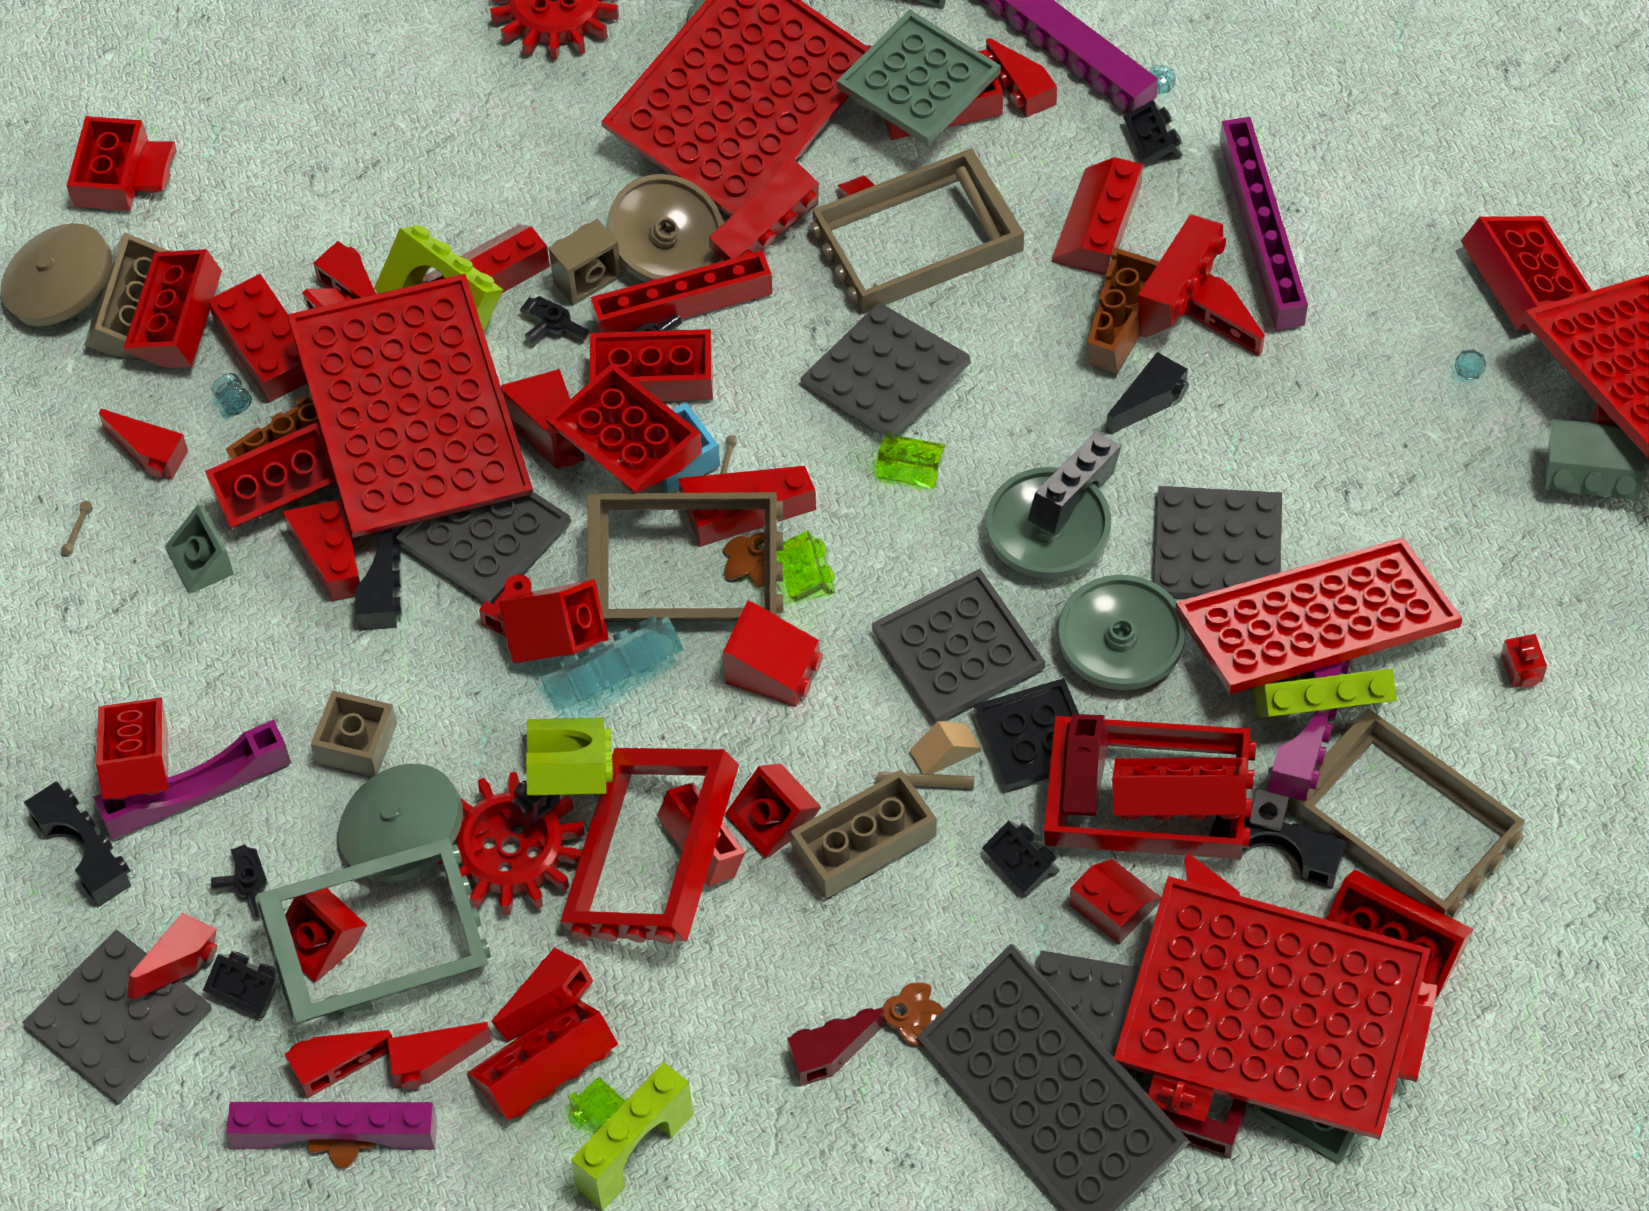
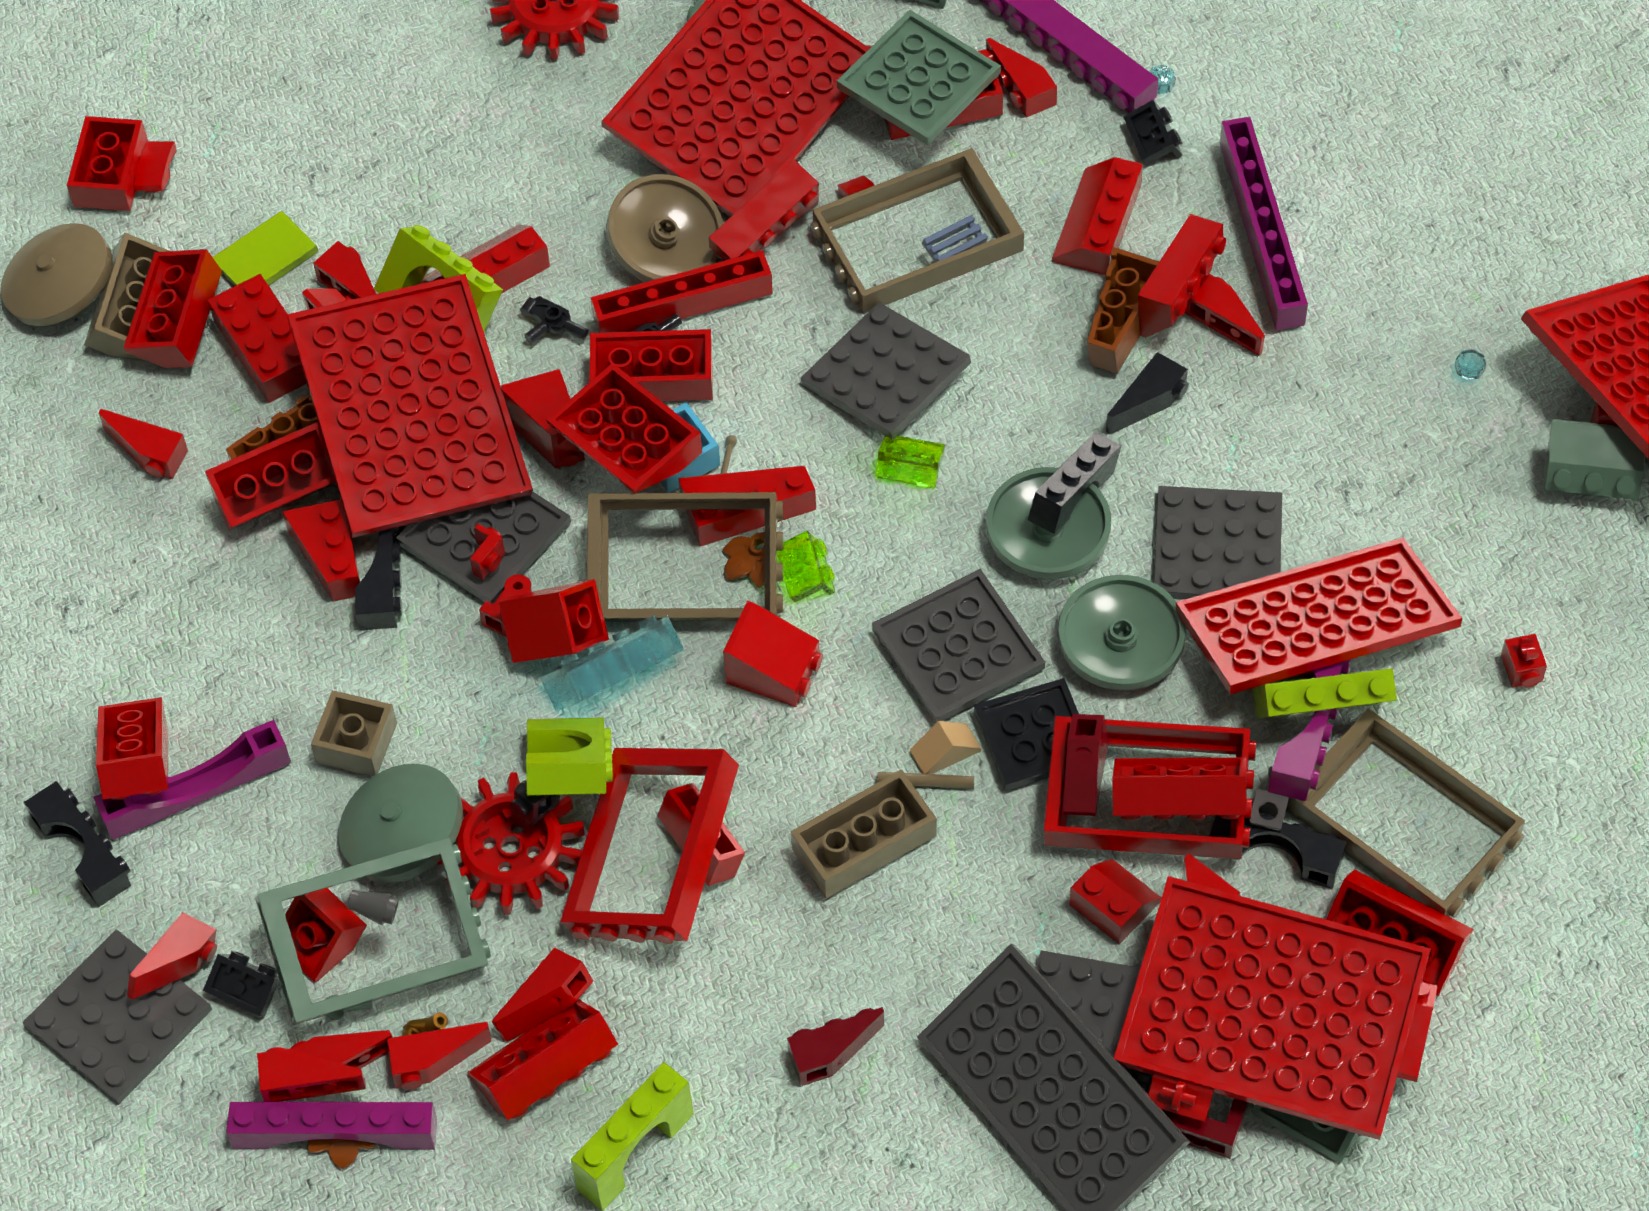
(86, 508): dark tan hinge -> none
(199, 552): sand green slope -> none
(231, 394): clear light blue wheel -> none
(248, 876): black piece -> none
(266, 250): none -> lime tile
(300, 1075): none -> red slope
(373, 905): none -> dark grey cone
(435, 1022): none -> pearl gold arm
(489, 553): none -> red bracket
(585, 261): dark tan brick -> none
(595, 1104): clear neon green bracket -> none
(771, 808): red slope -> none
(917, 1008): dark orange plate -> none
(967, 222): none -> sand blue tile
(977, 203): dark tan bar -> none
(1020, 856): black bracket -> none
(1522, 263): red slope -> none

